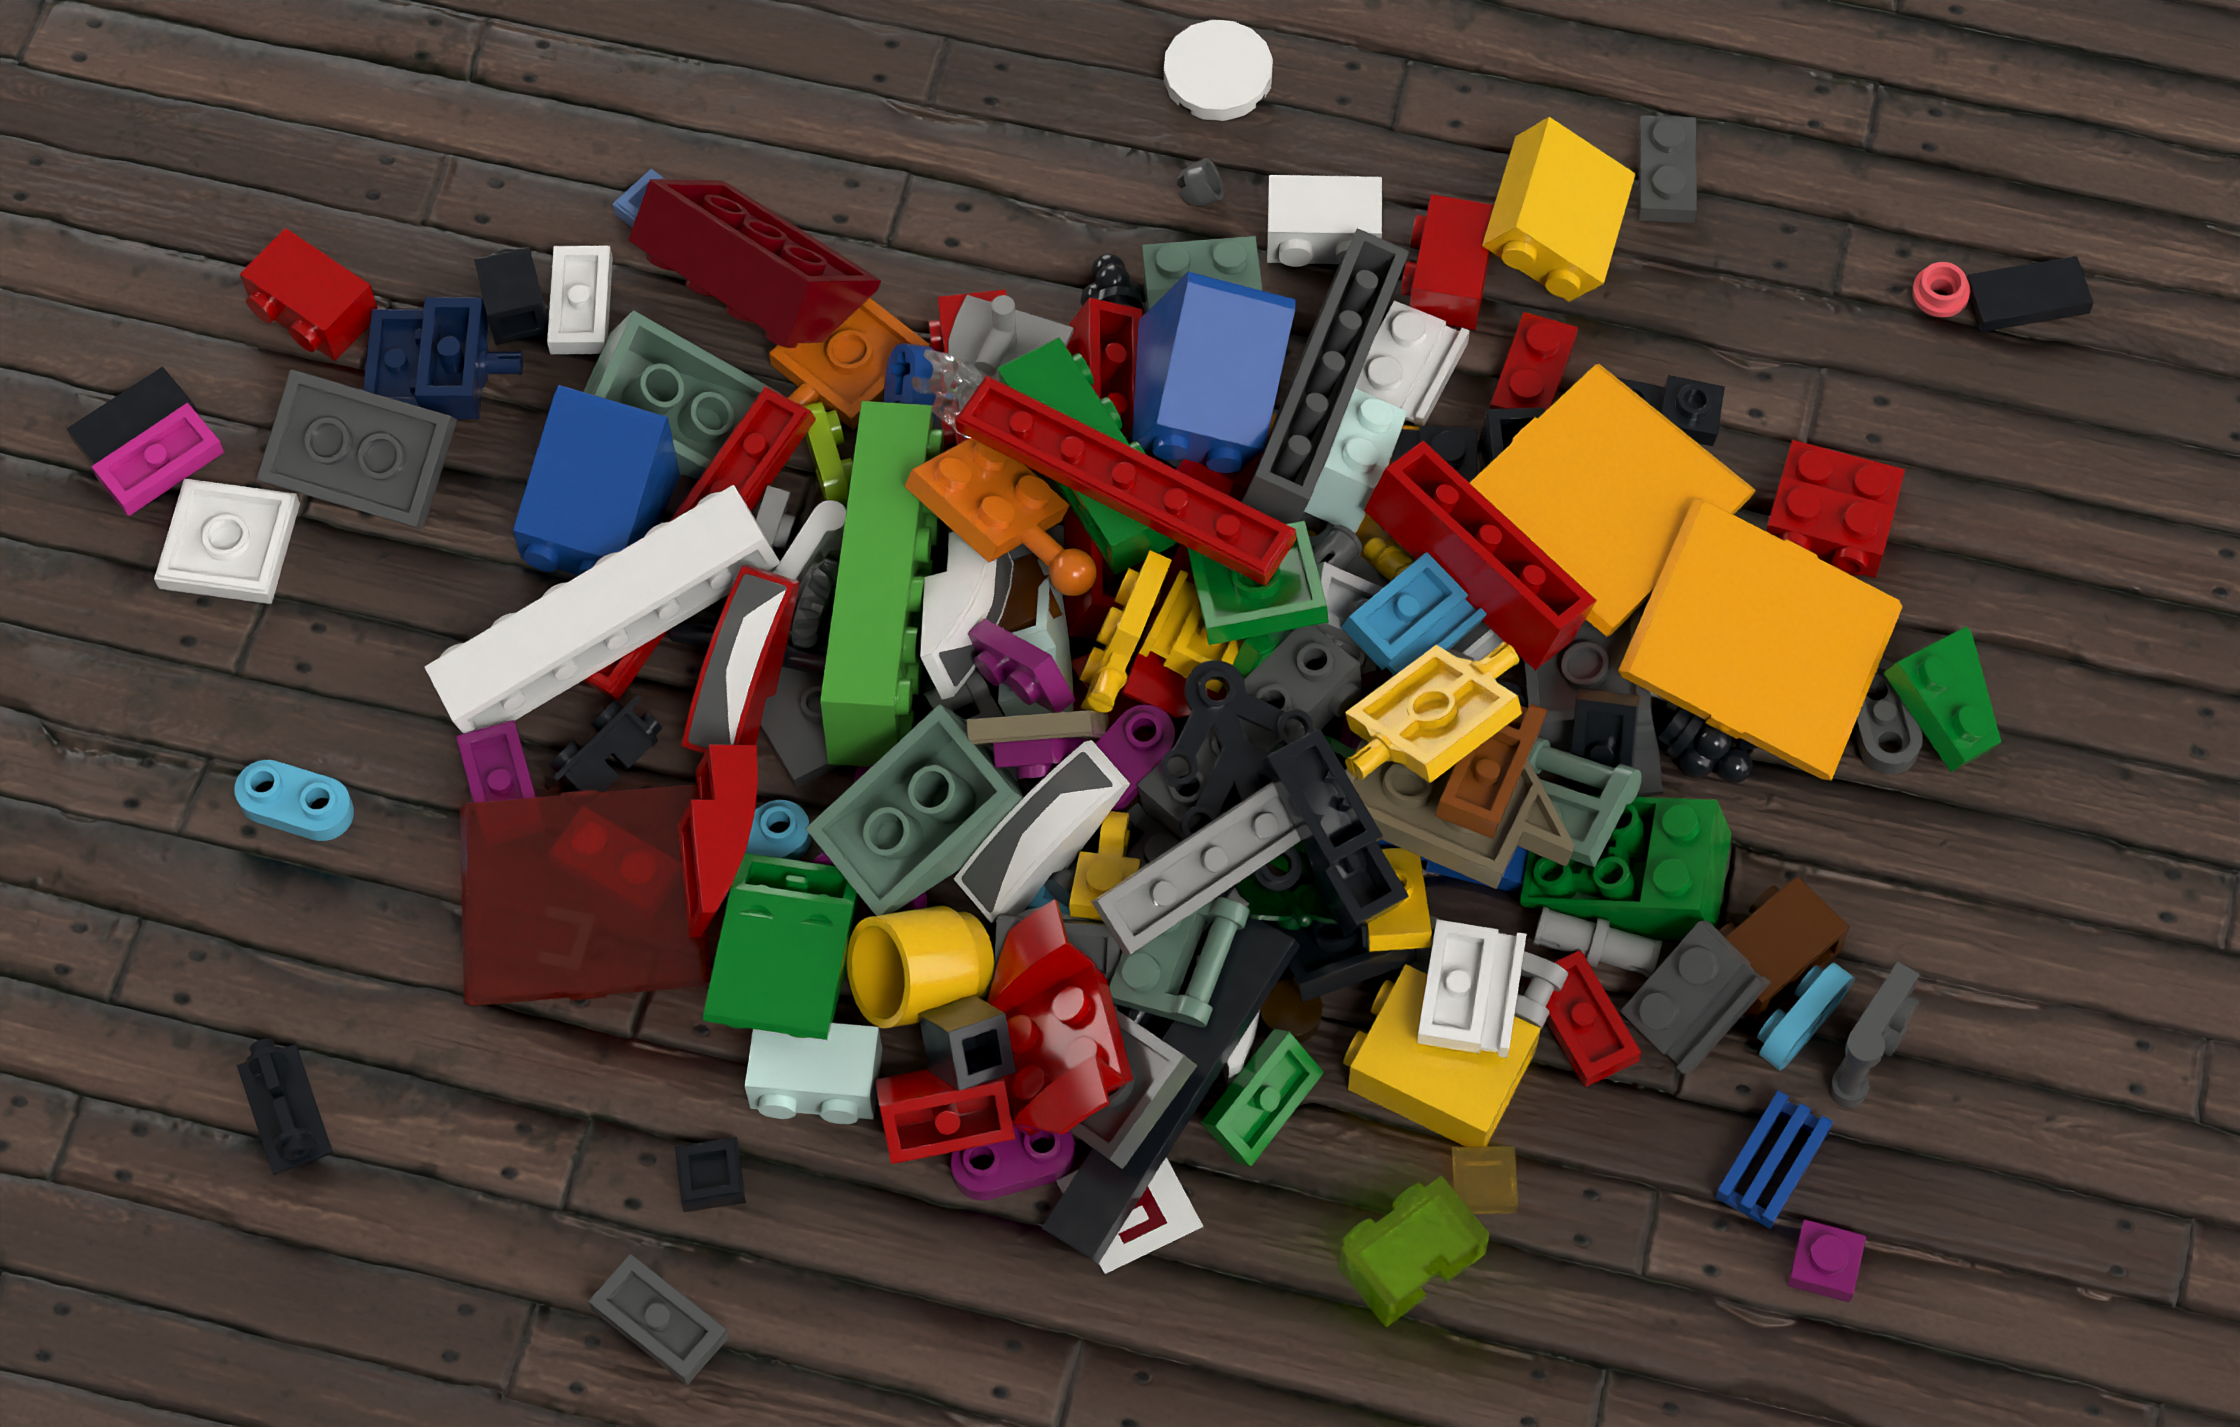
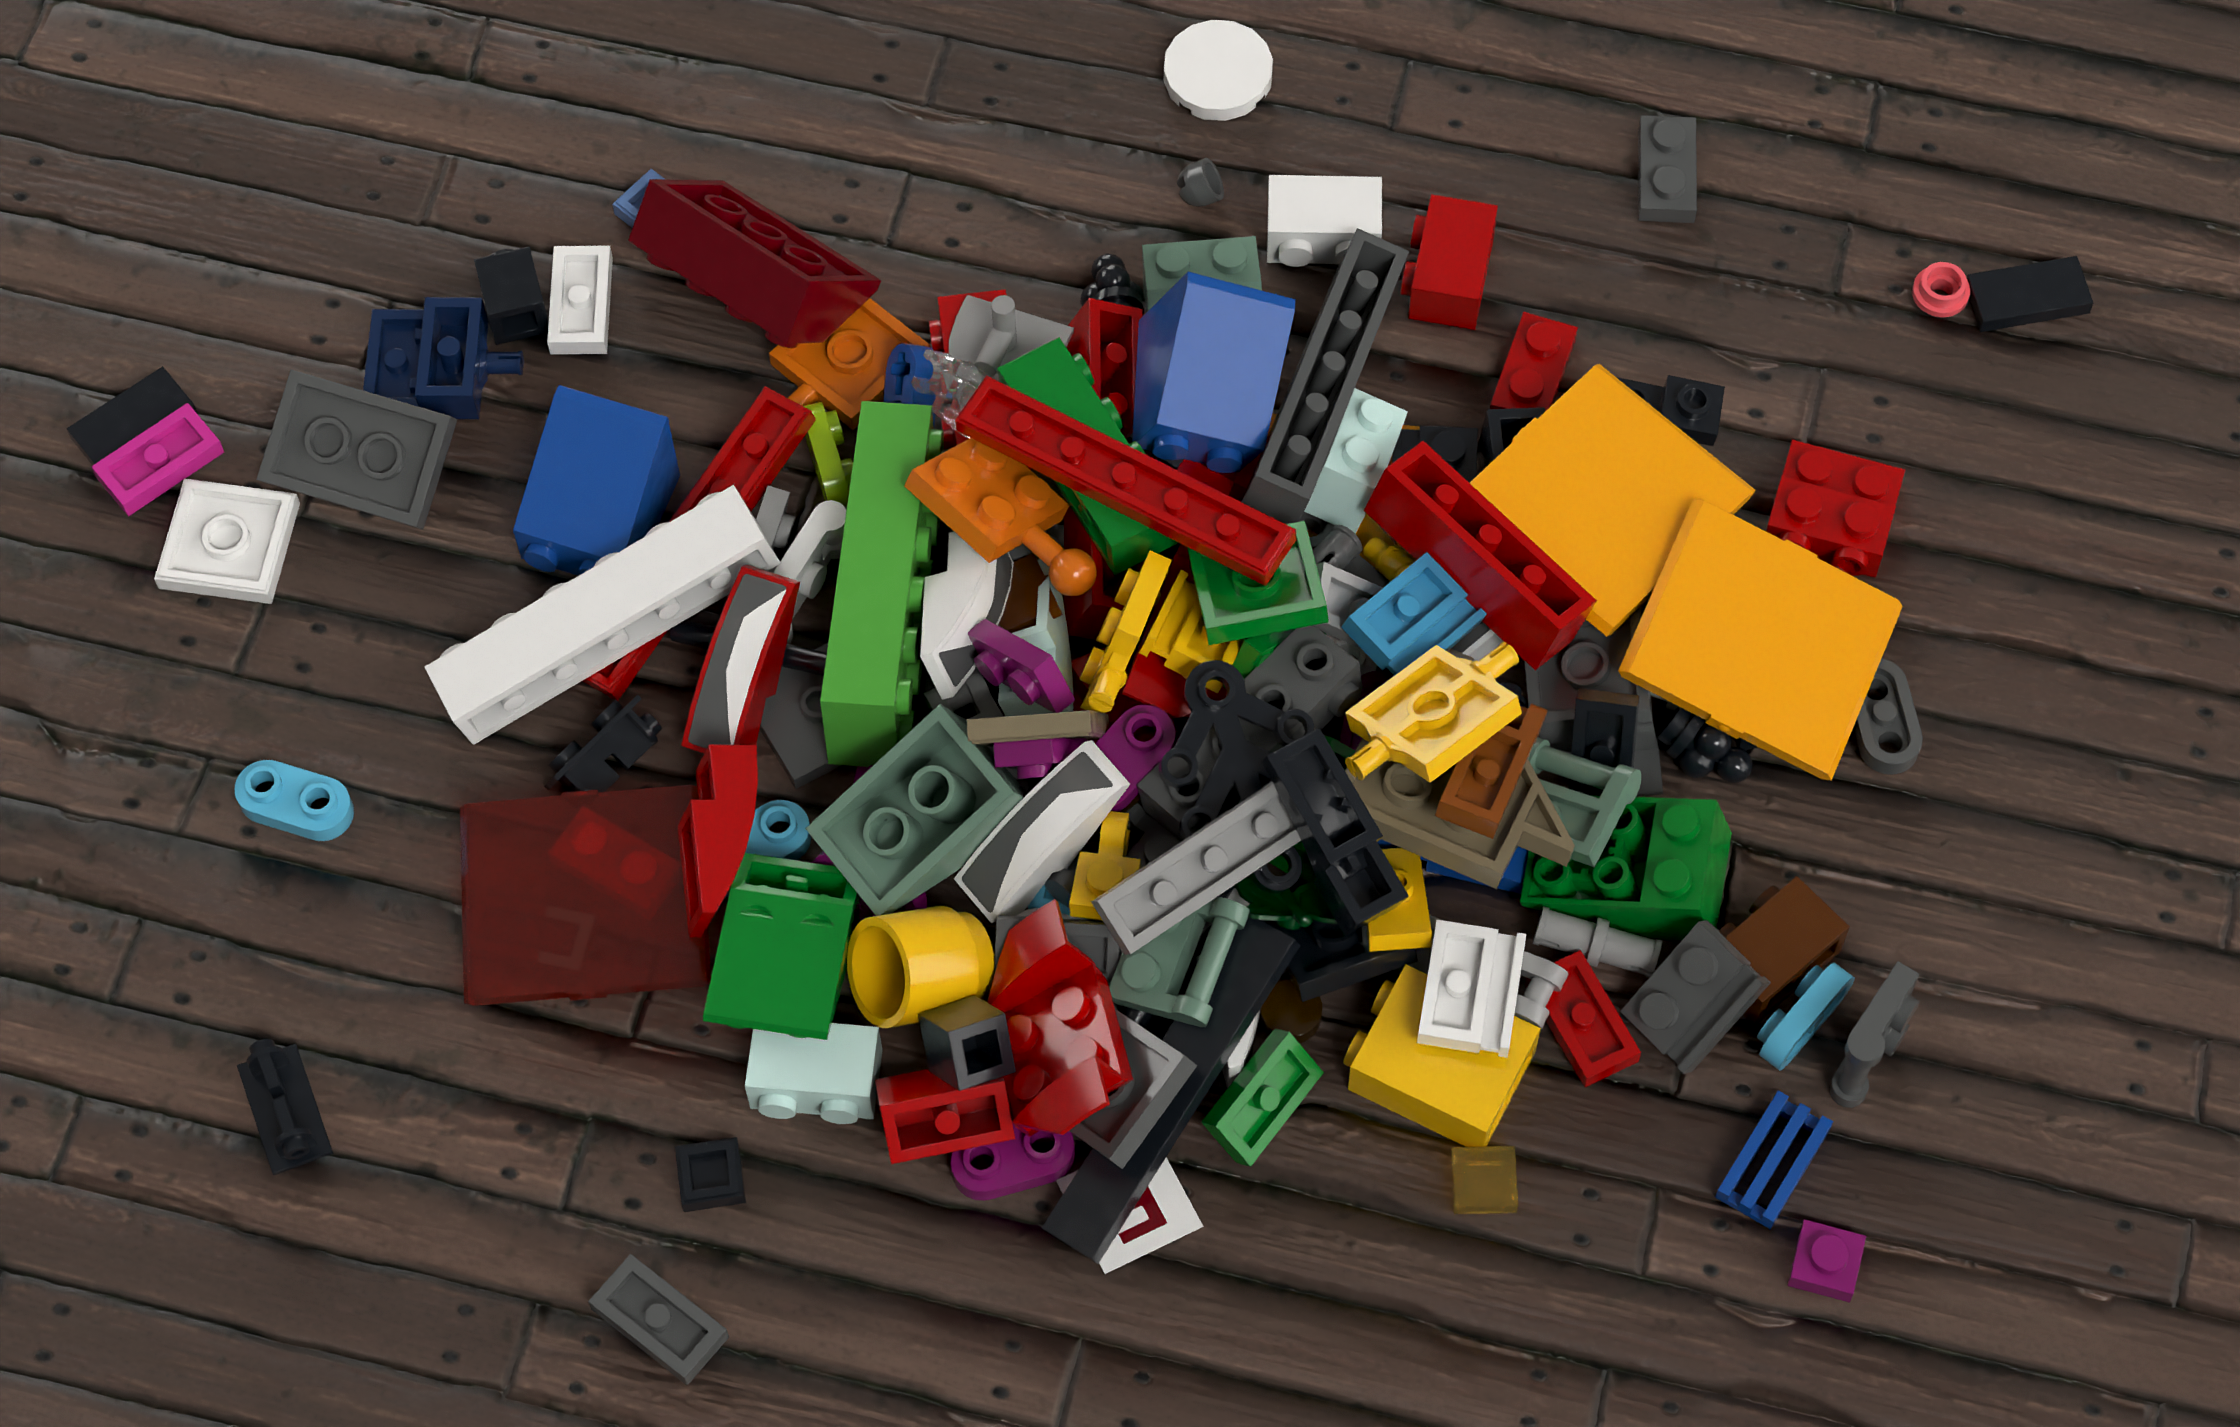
(308, 295): red brick -> none
(496, 763): magenta plate -> none
(675, 379): sand green slope -> none
(815, 605): dark grey gear -> none
(1400, 1253): clear neon green brick -> none
(1411, 361): white plate -> none
(1559, 210): yellow brick -> none
(1948, 698): green wing -> none

